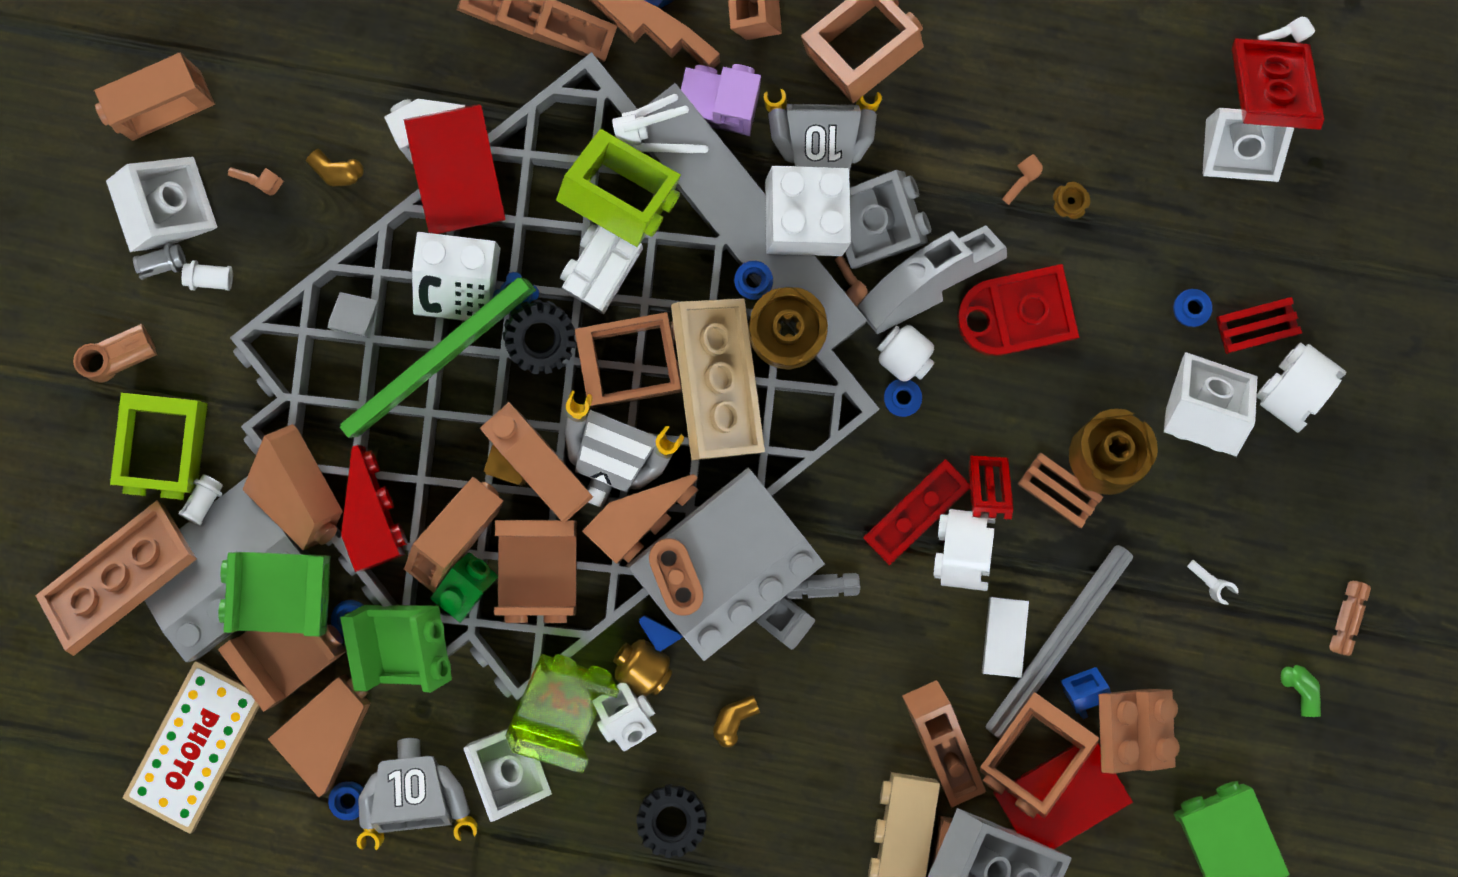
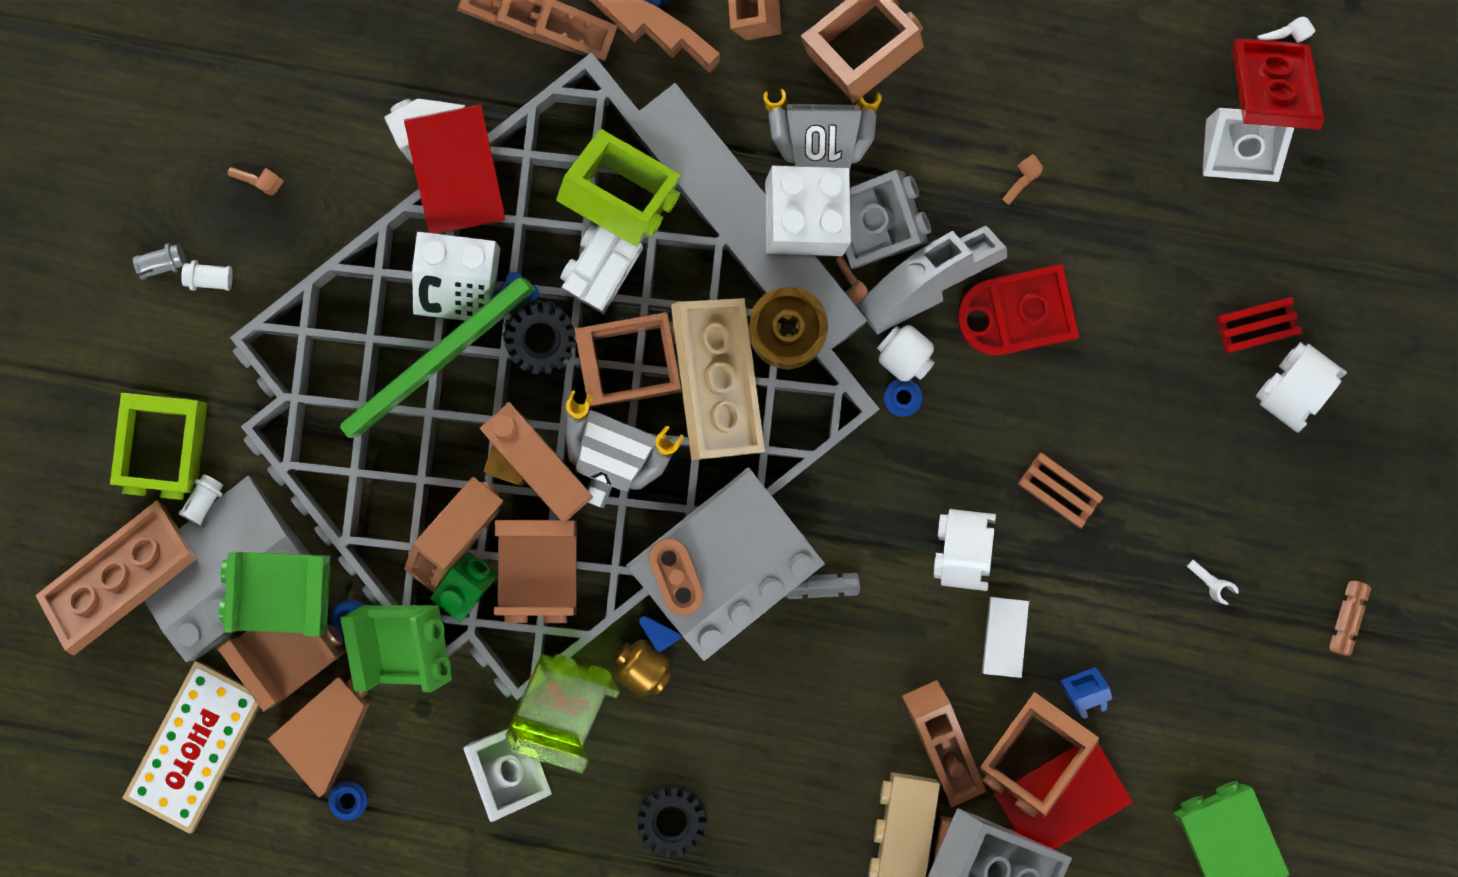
(118, 353): nougat piece -> none
(153, 97): nougat window -> none
(160, 202): white slope -> none
(293, 489): nougat slope -> none
(337, 172): pearl gold arm -> none
(353, 315): light grey slope -> none
(367, 523): red slope -> none
(410, 796): light grey torso -> none
(625, 717): white brick -> none
(629, 519): nougat slope -> none
(632, 127): white plant -> none
(724, 99): lavender brick -> none
(729, 720): pearl gold arm -> none
(759, 269): blue plate -> none
(786, 622): light grey slope -> none
(917, 512): red tile -> none
(990, 505): red tile -> none
(1060, 639): light grey axle -> none
(1078, 193): pearl gold plate -> none
(1112, 432): pearl gold brick -> none
(1137, 730): nougat plate -> none
(1181, 308): blue plate -> none
(1211, 405): white slope -> none
(1307, 686): bright green arm -> none

